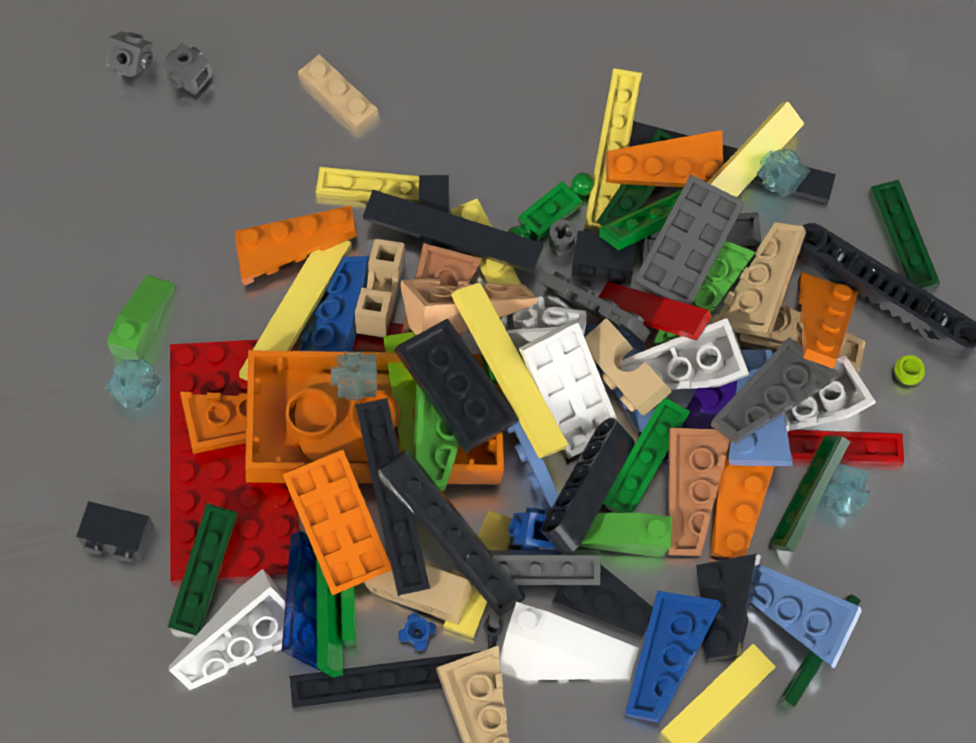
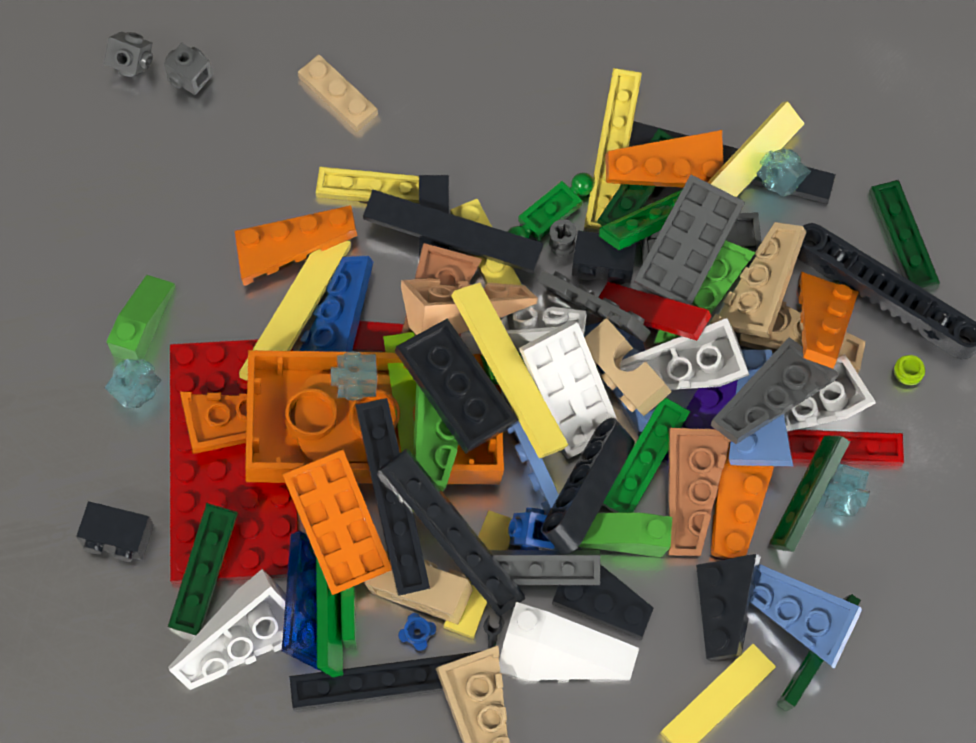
(379, 297): tan arch -> none
(670, 644): blue wing -> none

